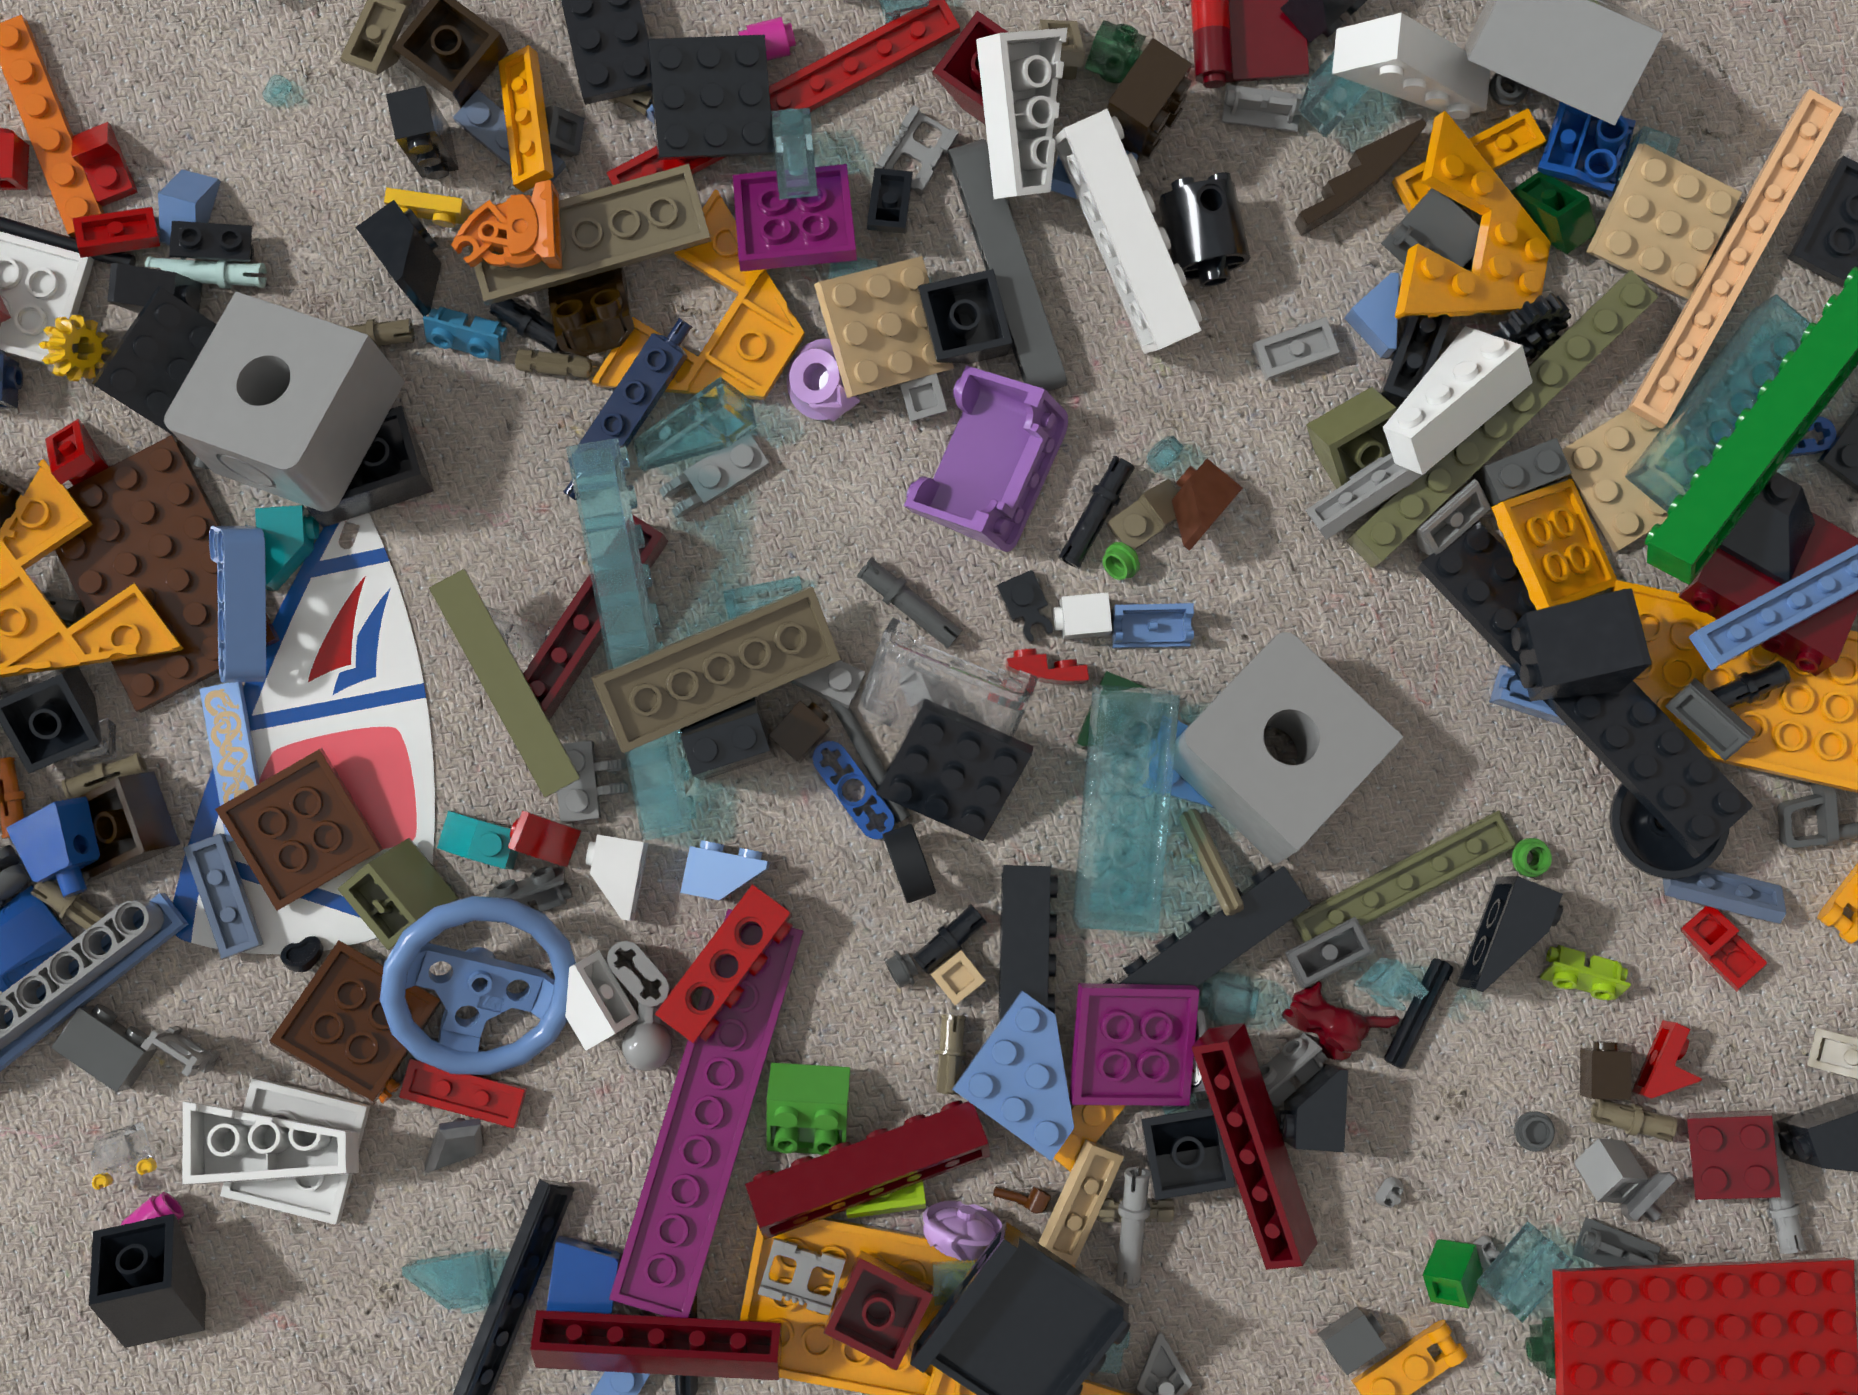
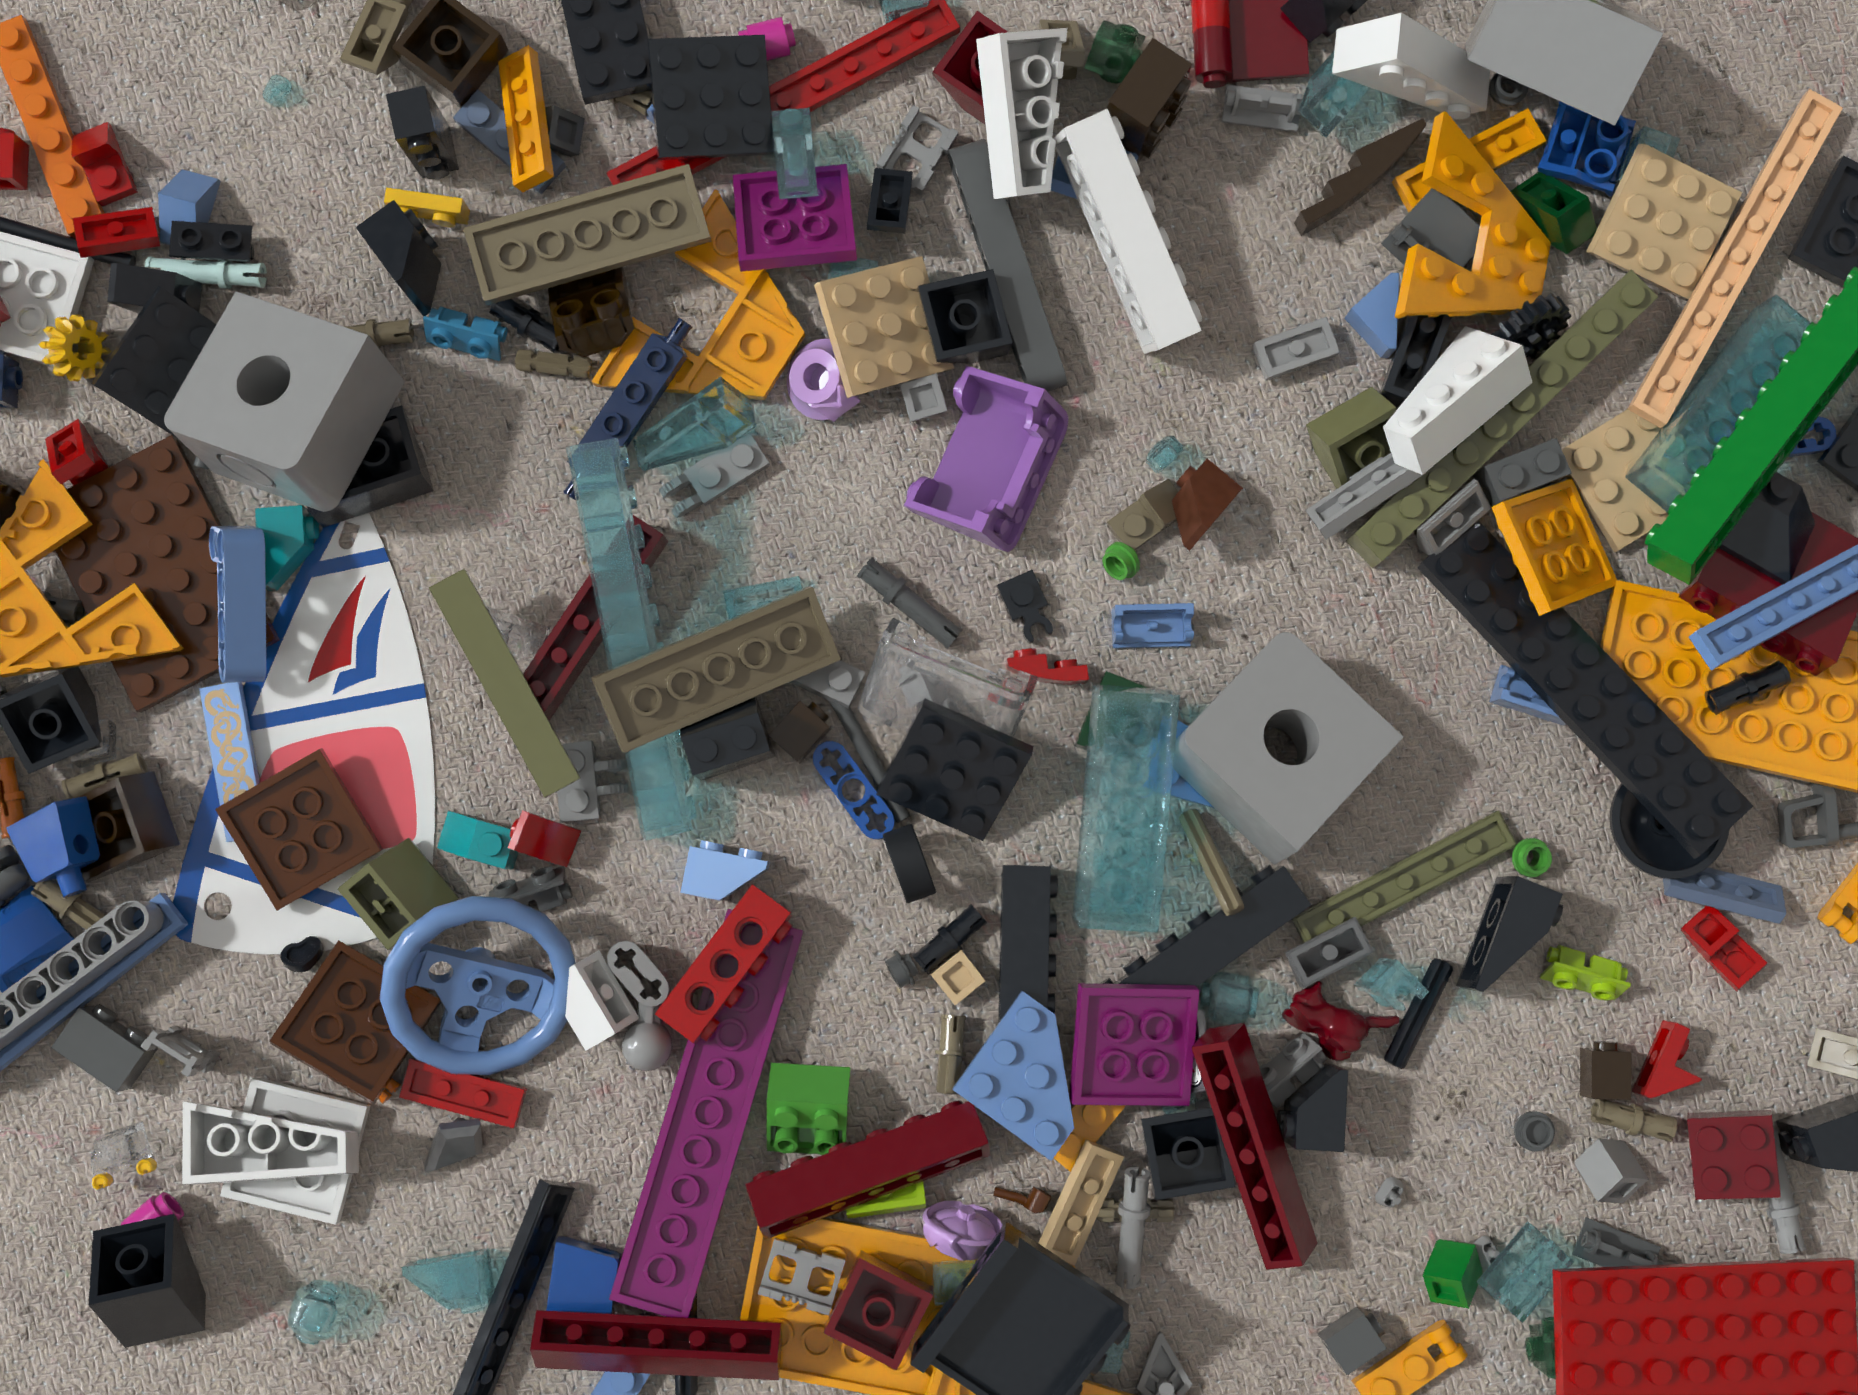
(223, 896): sand blue plate -> none
(316, 1311): none -> clear light blue head
(521, 229): orange piece -> none
(618, 871): white slope -> none
(1083, 616): white brick -> none
(1100, 505): black pin -> none
(1205, 228): black cylinder -> none
(1581, 647): black slope -> none
(1643, 1199): flat silver piece -> none
(1710, 719): dark grey tile -> none

